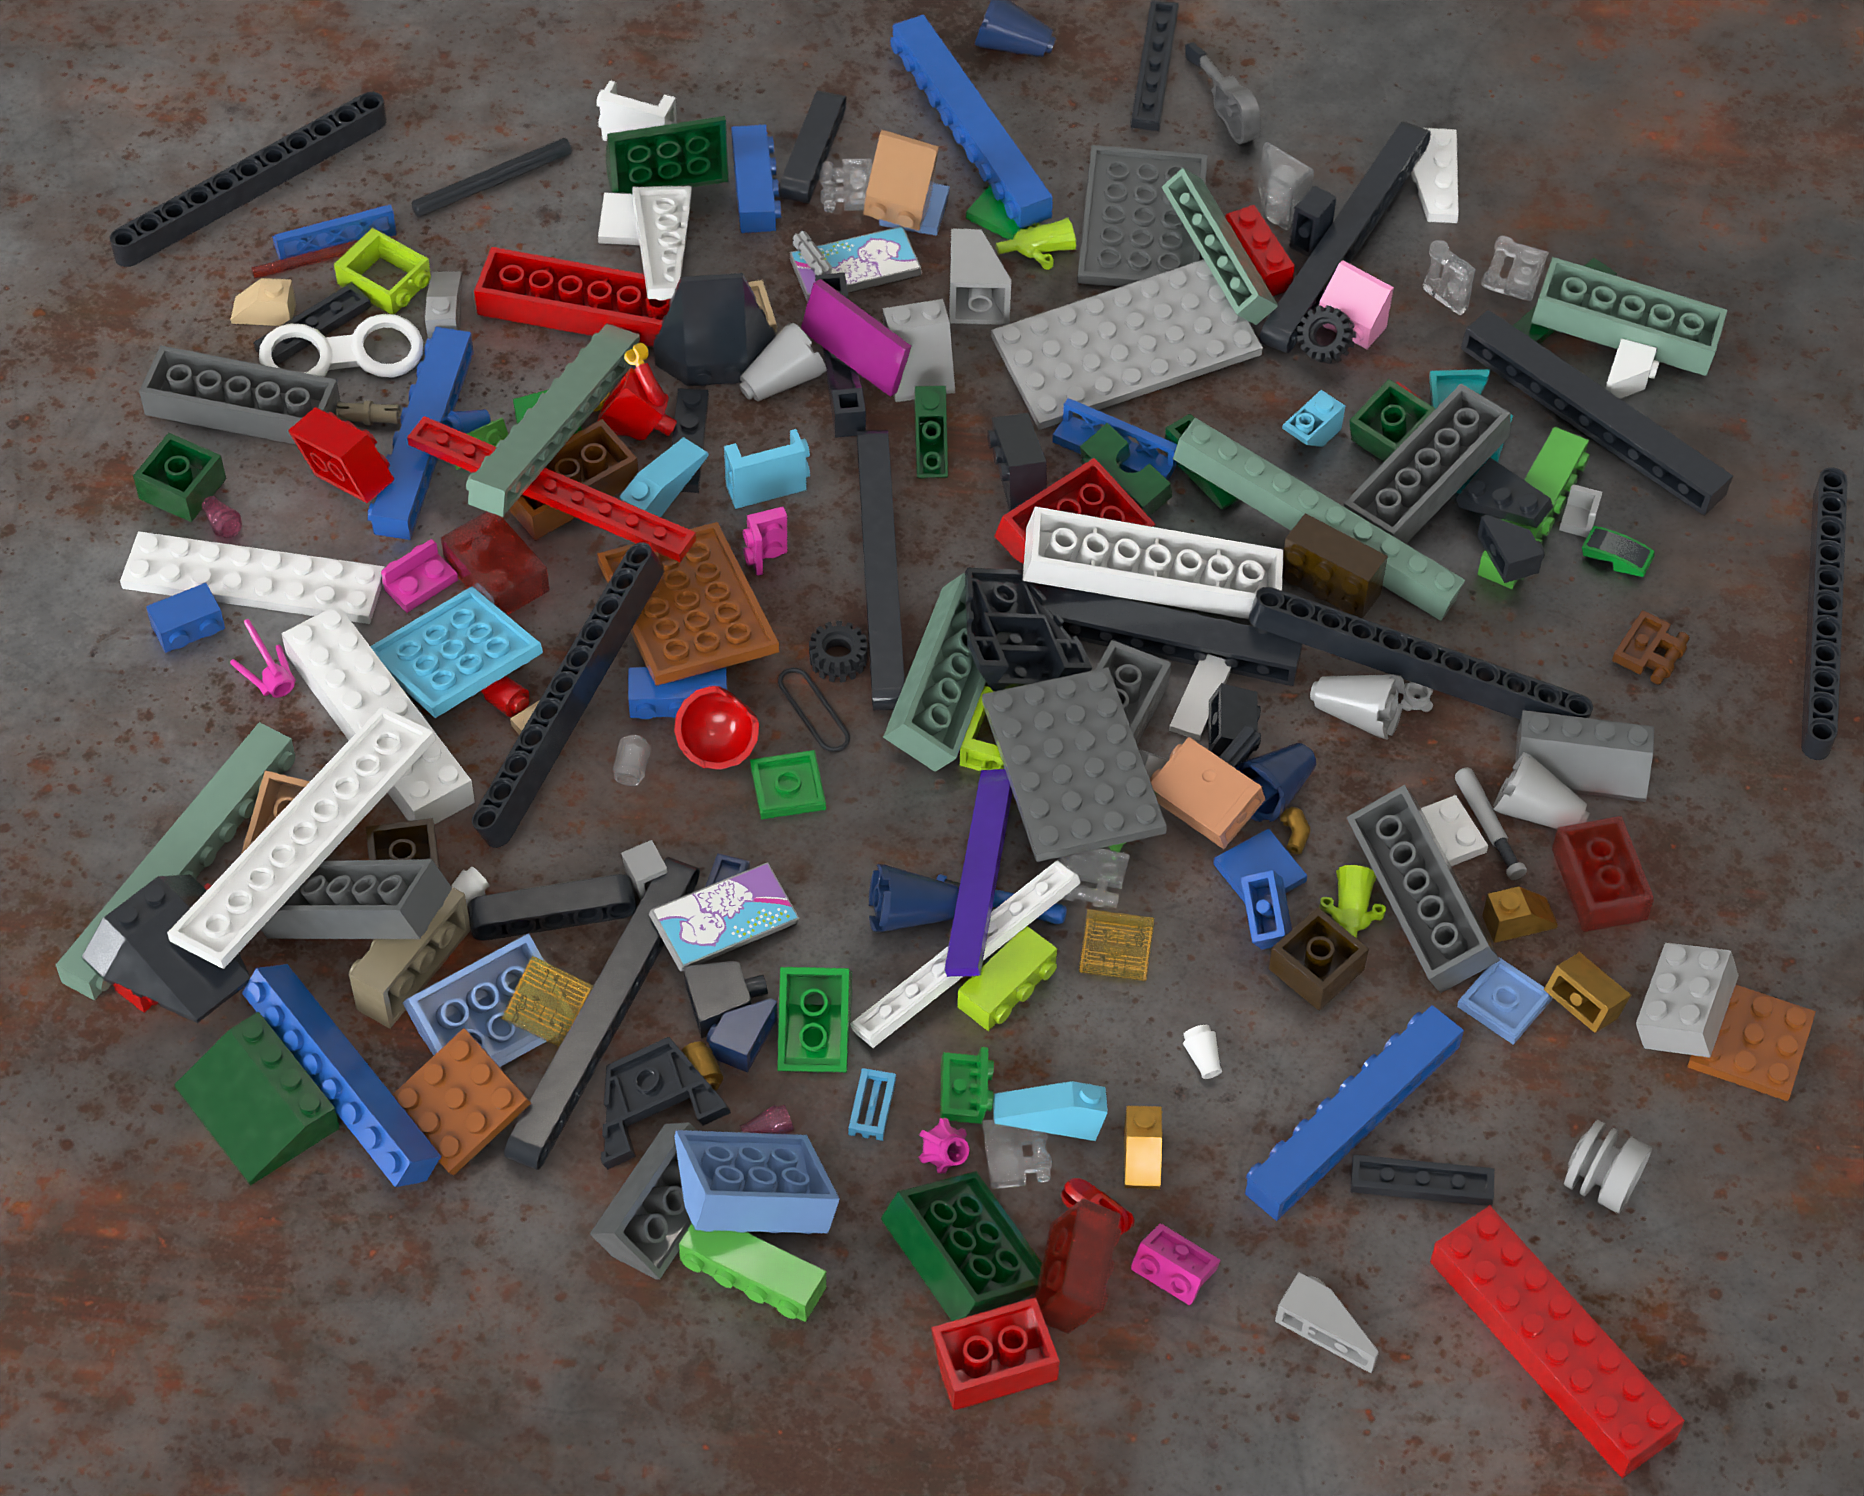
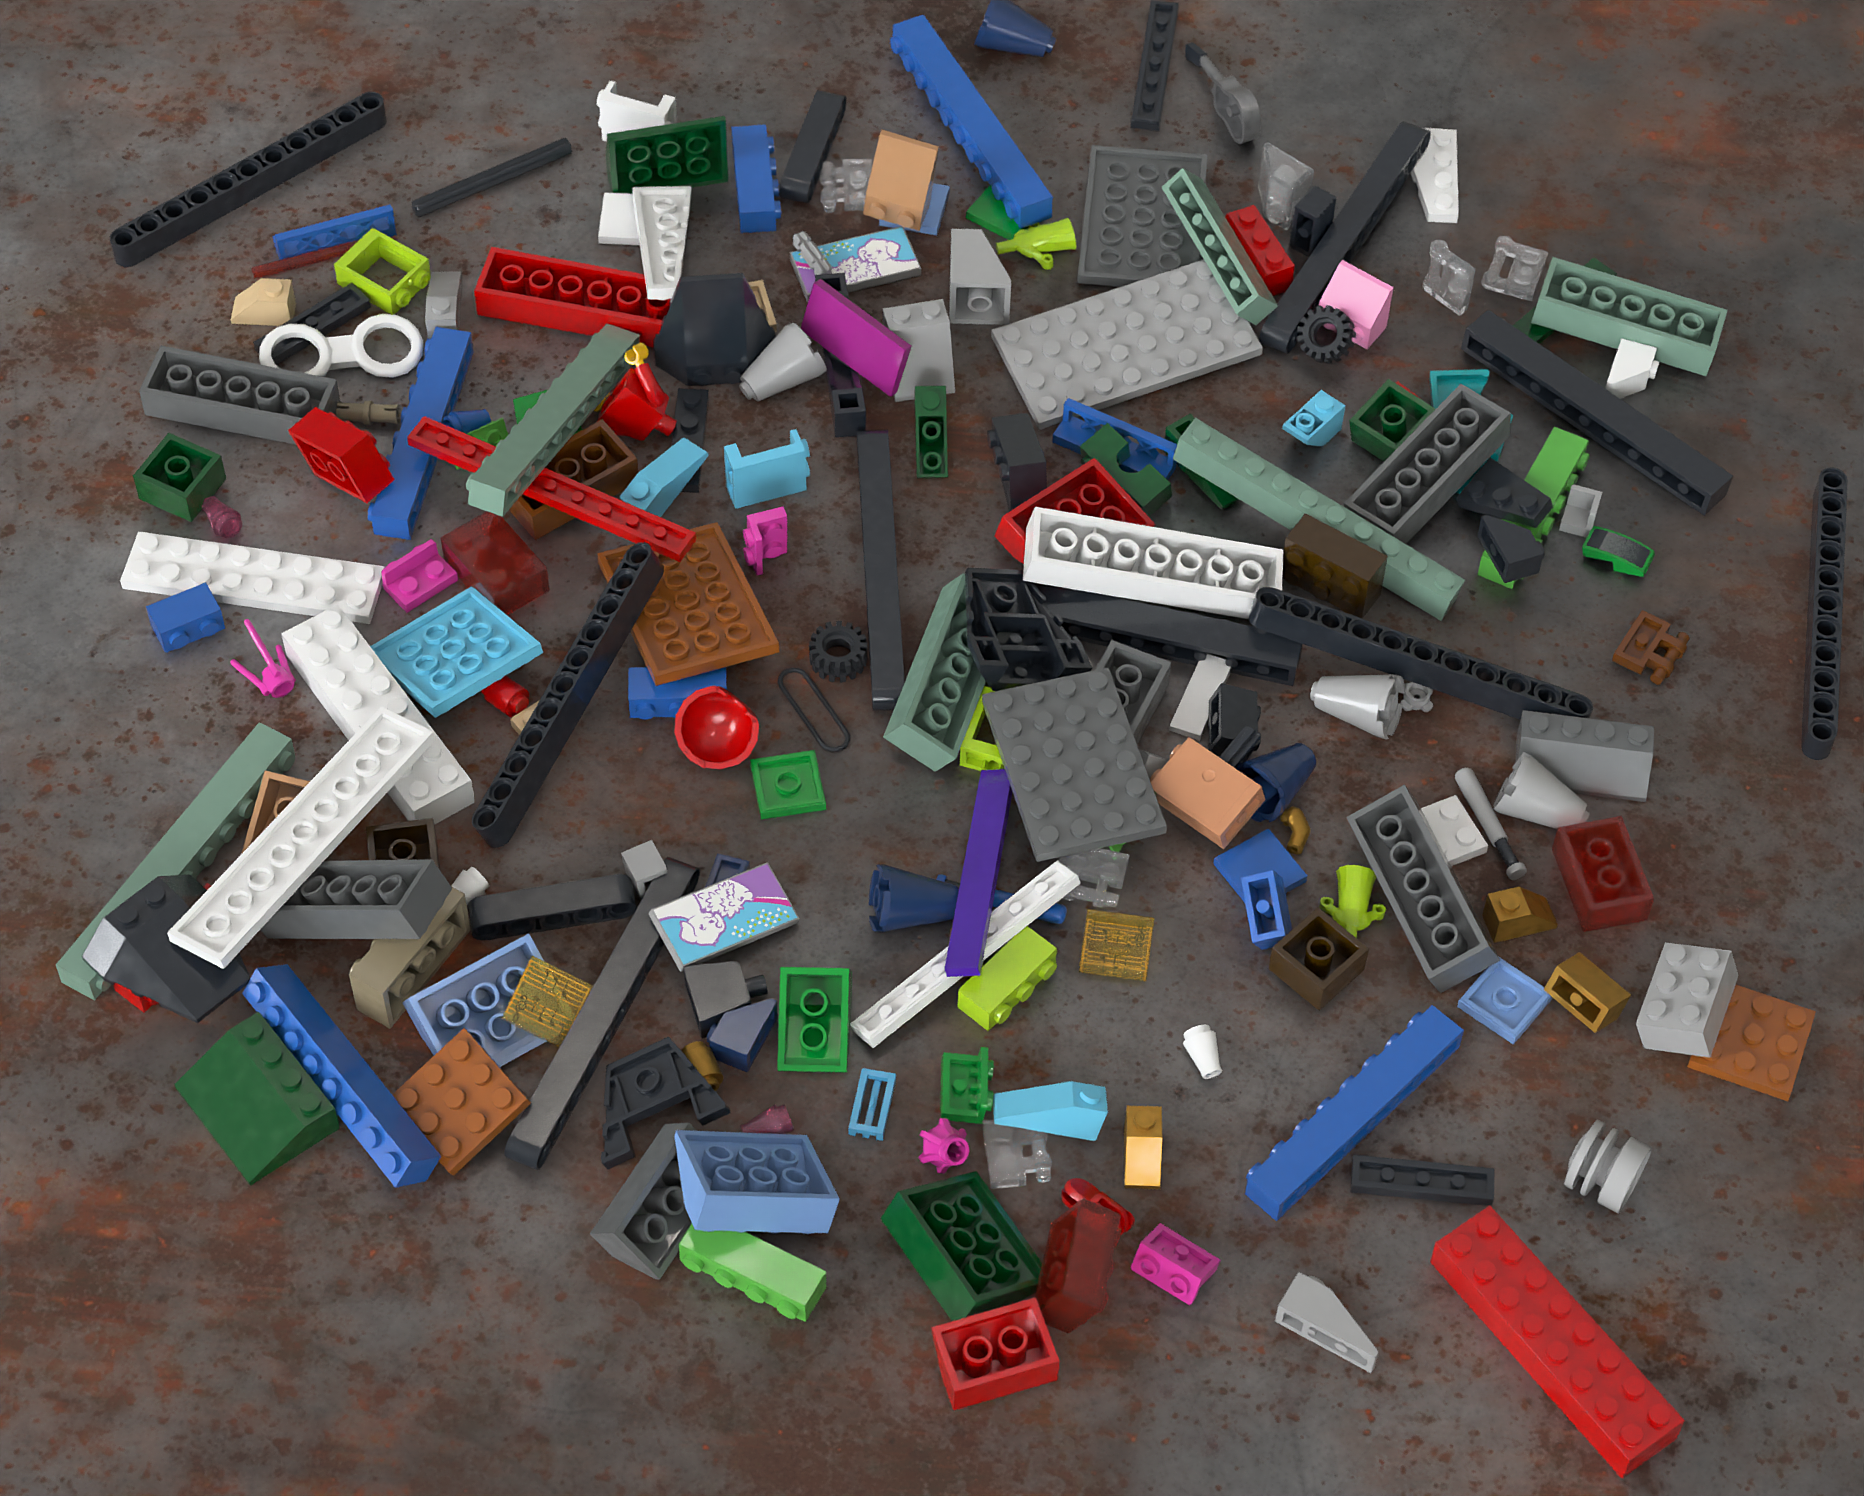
(631, 760): clear brick -> none

